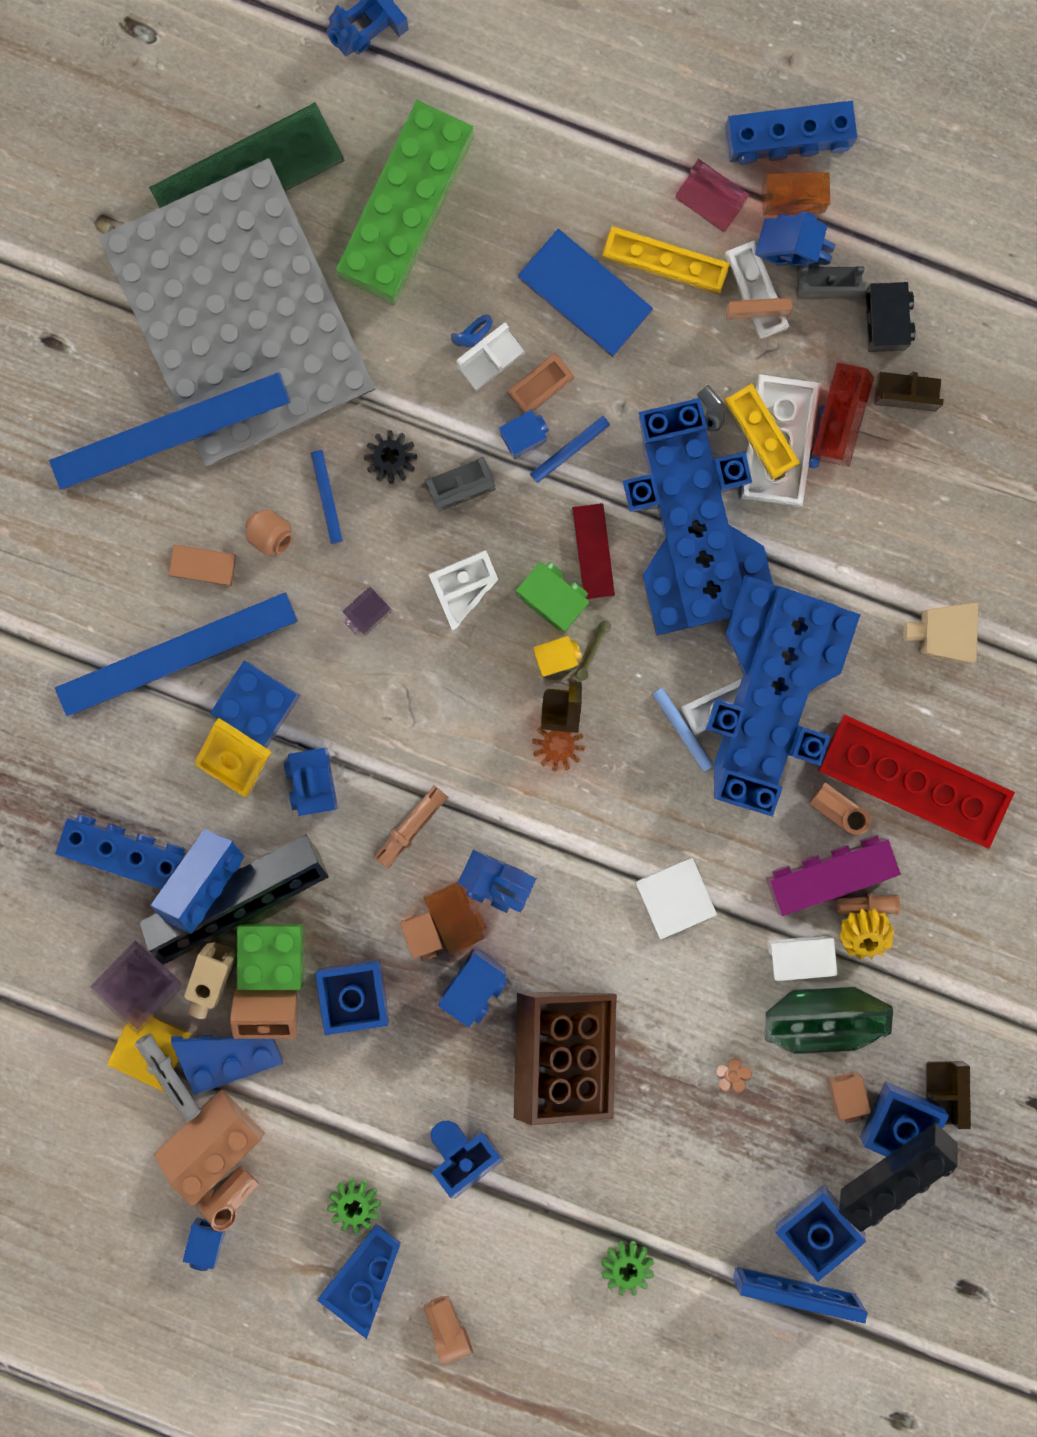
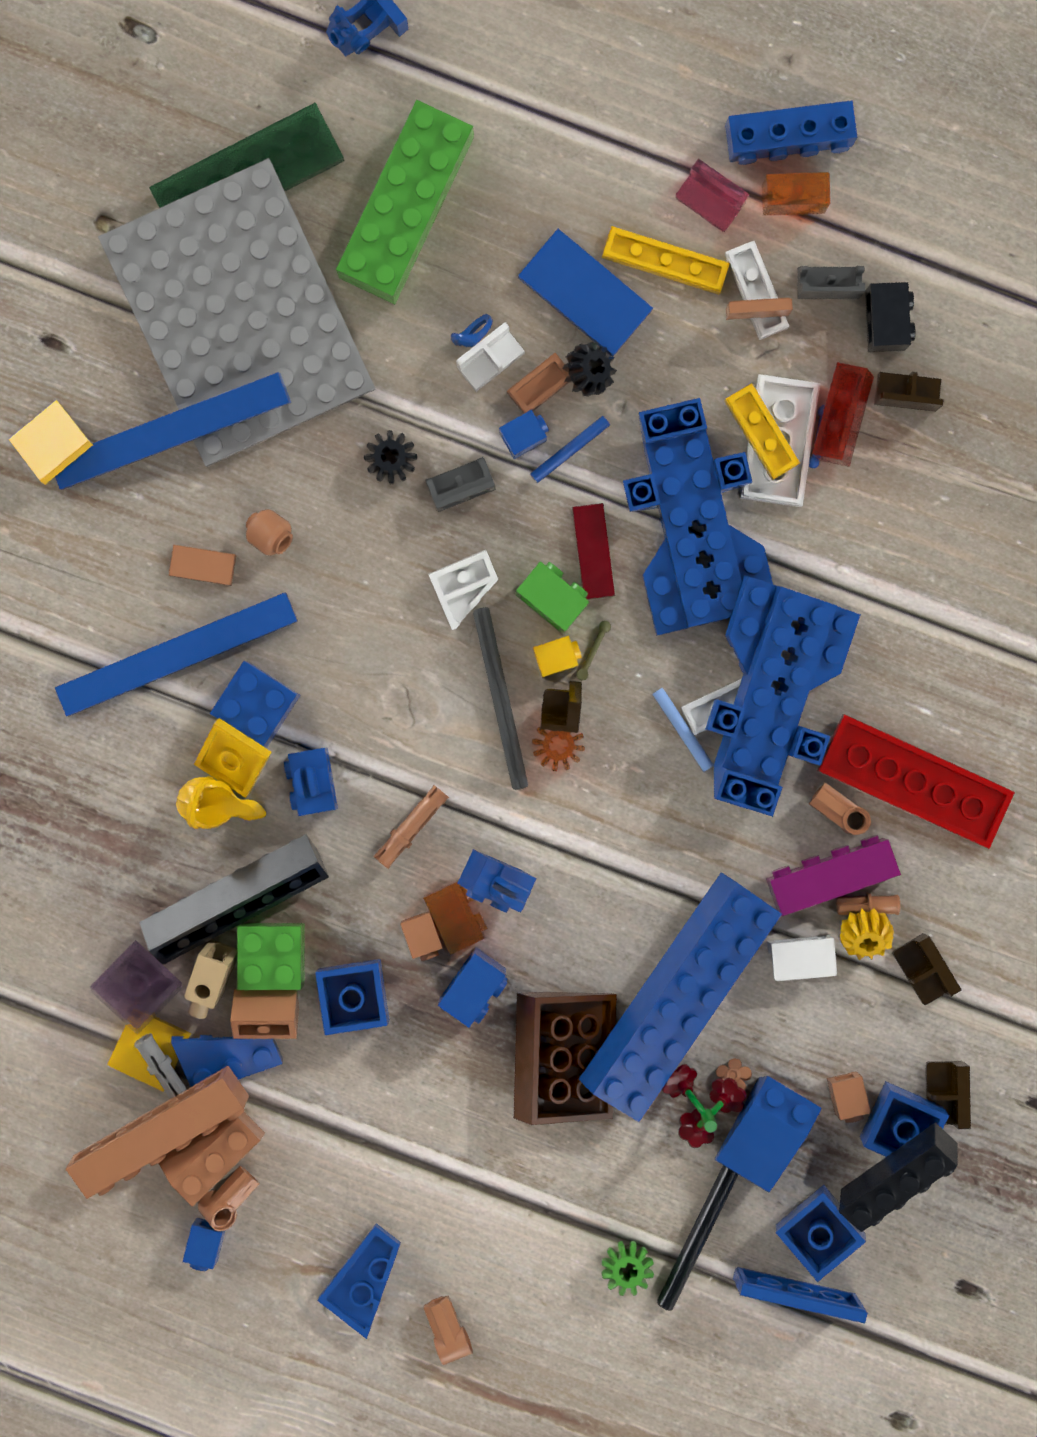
(50, 442): none -> yellow tile
(118, 852): blue brick -> none
(157, 1133): none -> nougat brick
(198, 881): brick -> none
(210, 803): none -> yellow piece
(326, 497): blue bar -> none
(360, 1215): bright green gear -> none
(366, 612): clear purple brick -> none
(464, 1159): blue brick -> none
(500, 698): none -> dark grey axle
(589, 357): none -> black gear
(676, 898): white tile -> none
(679, 997): none -> blue brick
(697, 1238): none -> black axle
(700, 1124): none -> dark red plant
(715, 408): dark grey arm -> none
(767, 1133): none -> blue slope
(794, 240): blue brick -> none
(827, 1020): clear green wedge -> none
(926, 969): none -> dark brown panel
(947, 633): tan torso -> none

